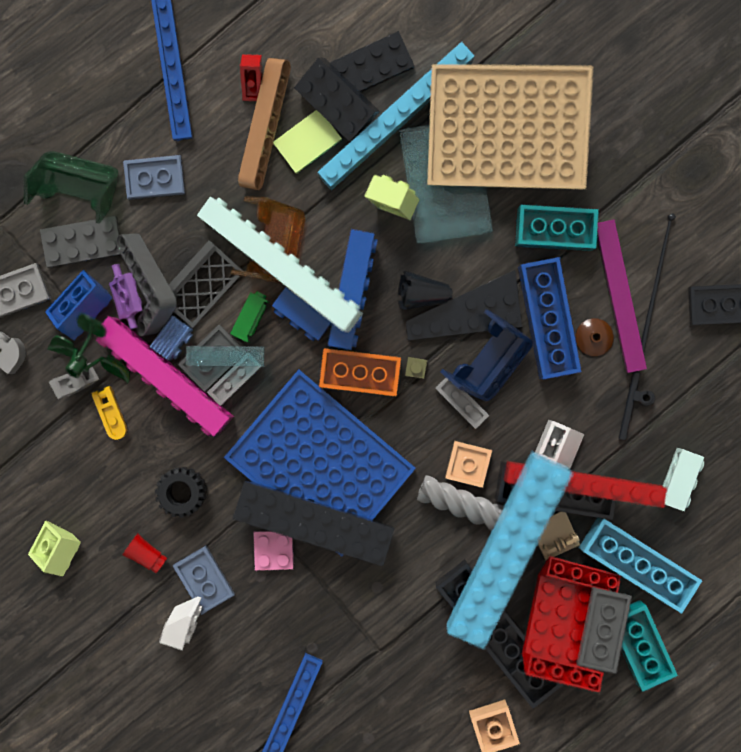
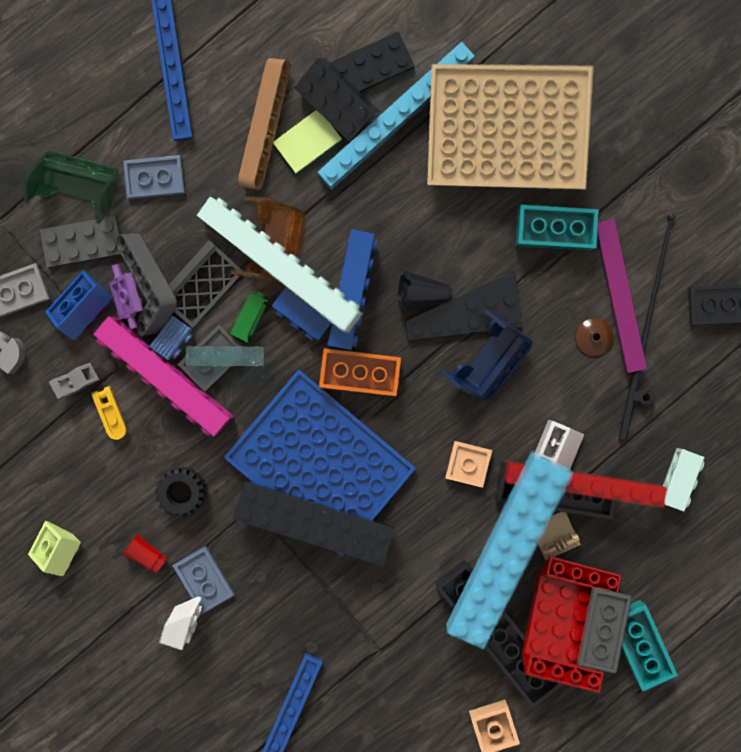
(79, 362): dark green plant -> none
(231, 382): light grey plate -> none
(251, 76): red slope -> none
(272, 551): bright pink plate -> none
(392, 196): yellowish green brick -> none
(416, 367): olive plate -> none
(442, 210): clear light blue plate -> none
(459, 502): light grey piece -> none
(462, 402): light grey plate -> none
(549, 318): blue brick -> none
(640, 564): medium azure brick -> none

